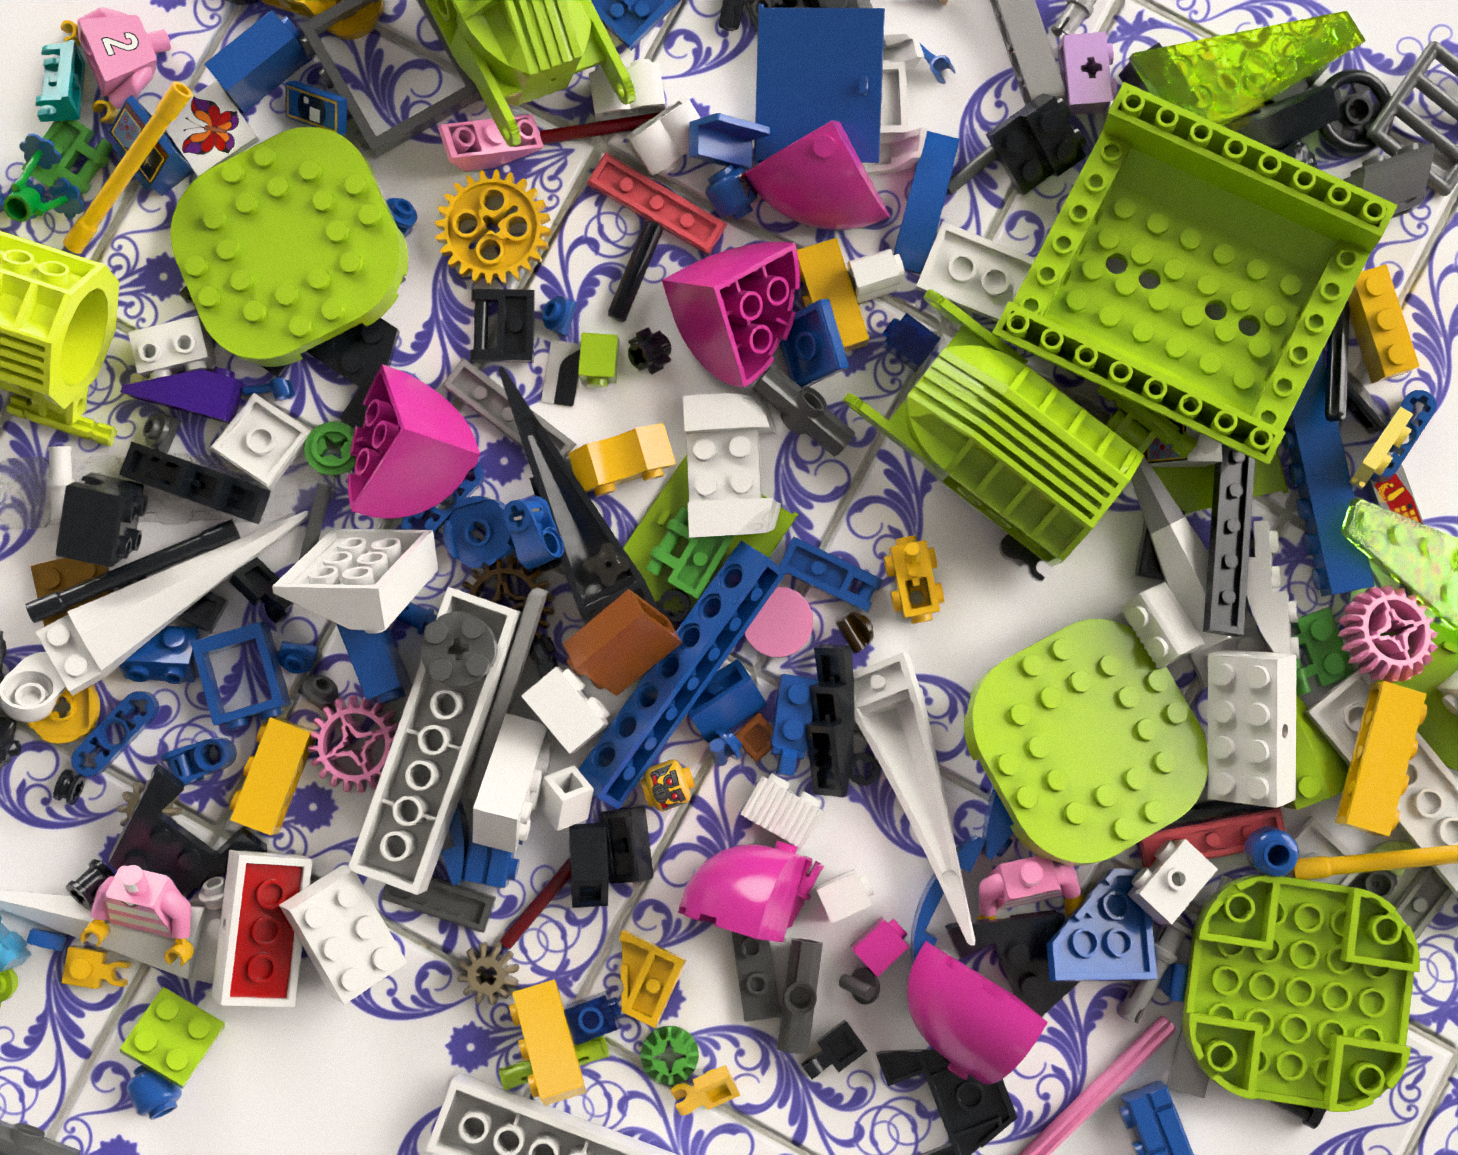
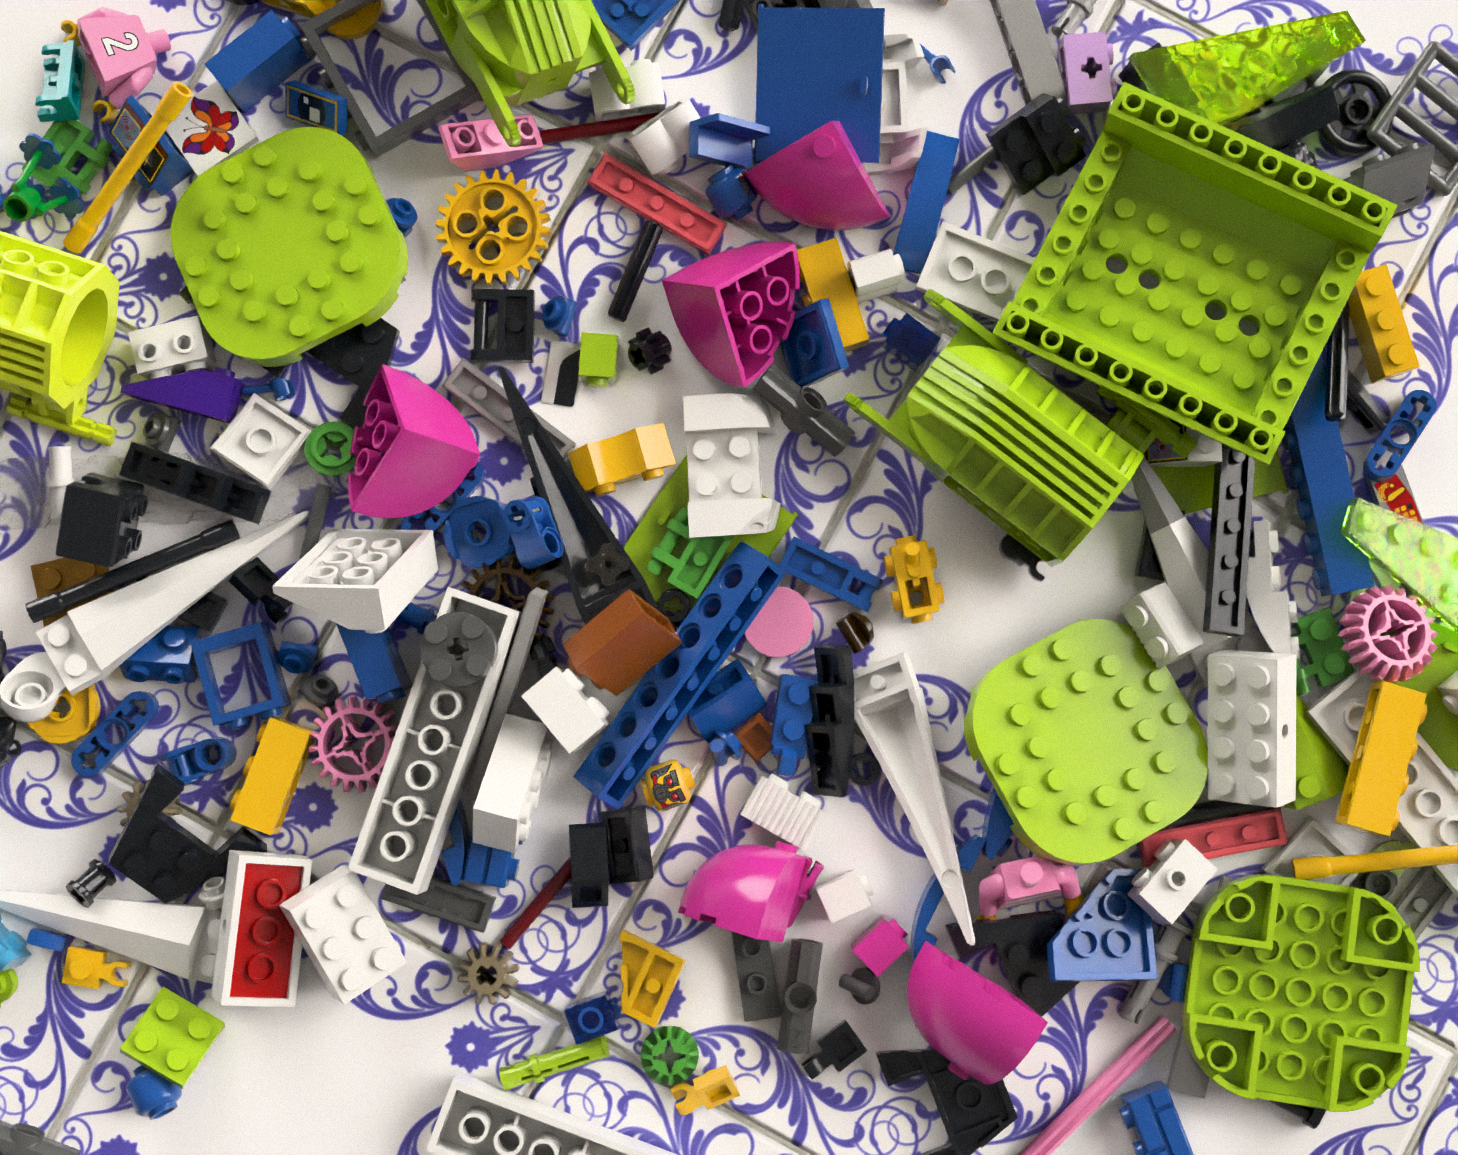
(69, 787): black bush -> none
(146, 904): bright pink torso -> none
(547, 1043): yellow brick -> none
(565, 797): white brick -> none
(1271, 851): blue head -> none
(1377, 458): light yellow plate -> none

